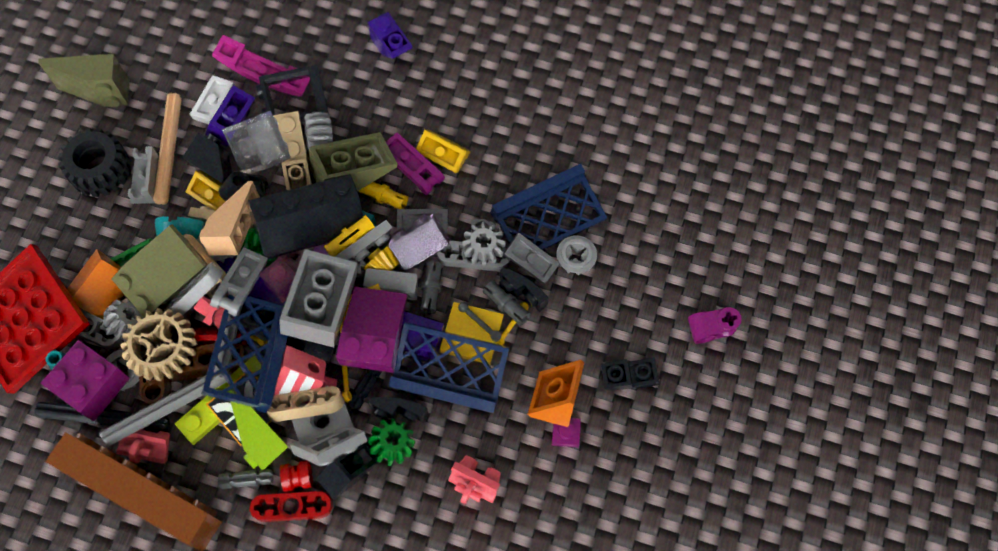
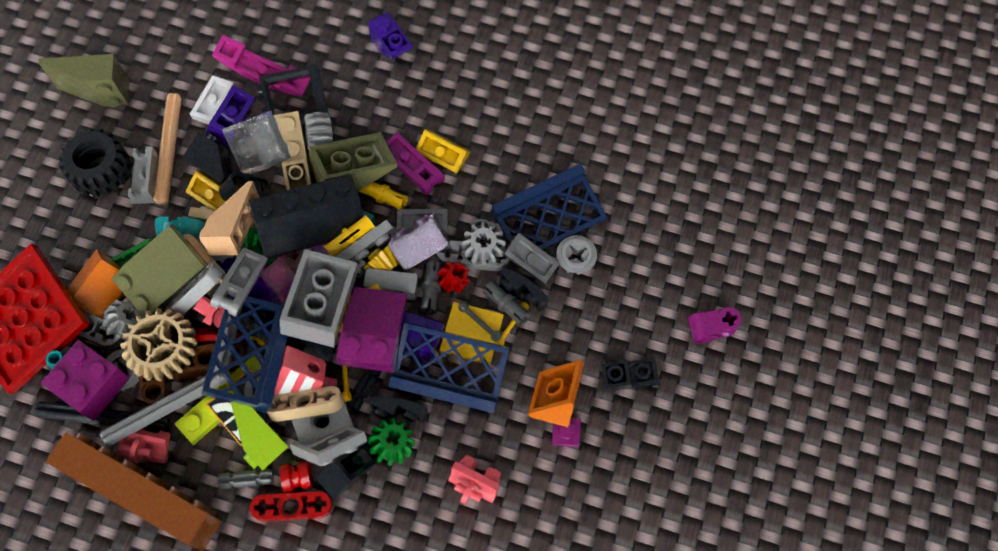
(453, 277): none -> red gear

